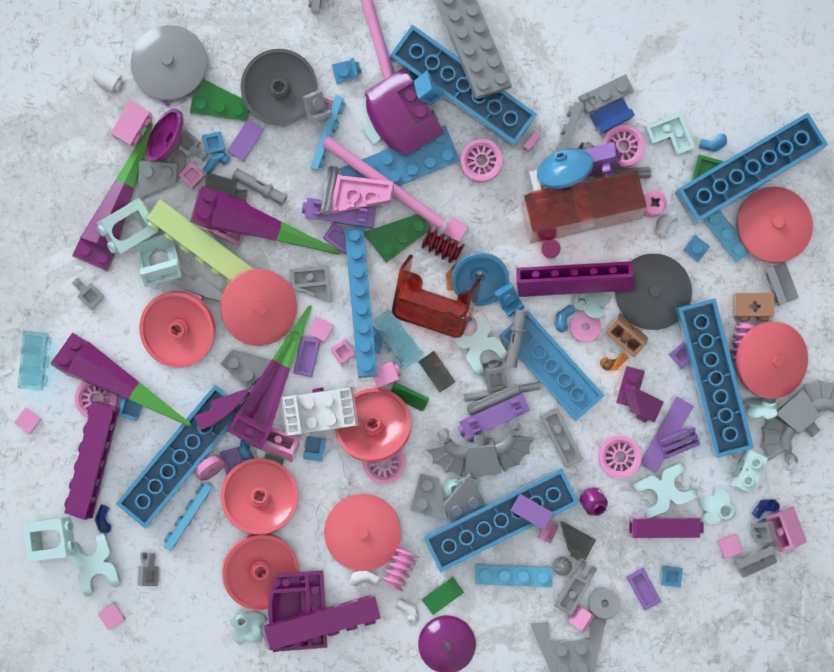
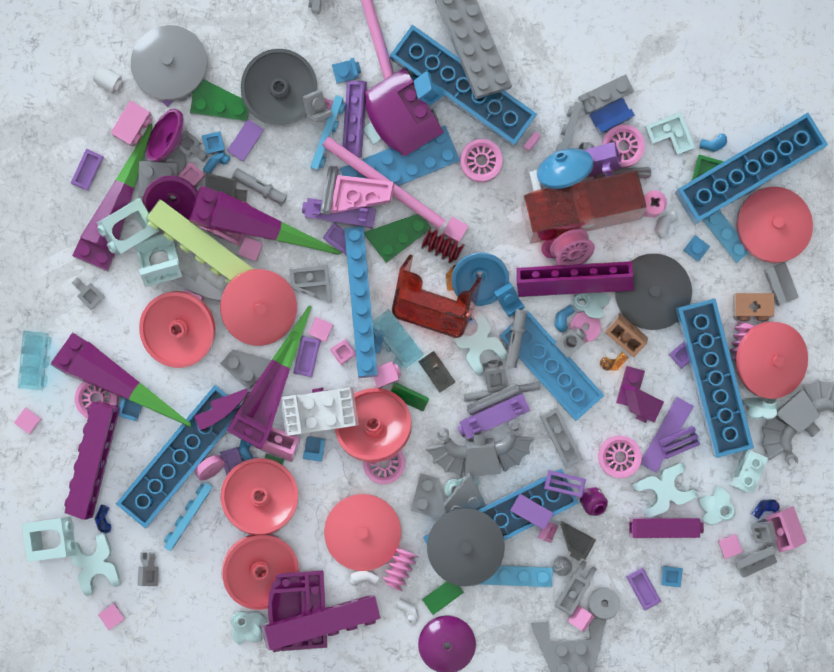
(87, 169): none -> medium lavender tile
(166, 186): none -> magenta dish
(250, 249): none -> bright pink tile
(354, 117): none -> medium lavender tile
(465, 547): none -> dark grey dish
(548, 480): none -> medium lavender tile
(567, 348): none -> light grey brick
(572, 247): none -> bright pink wheel

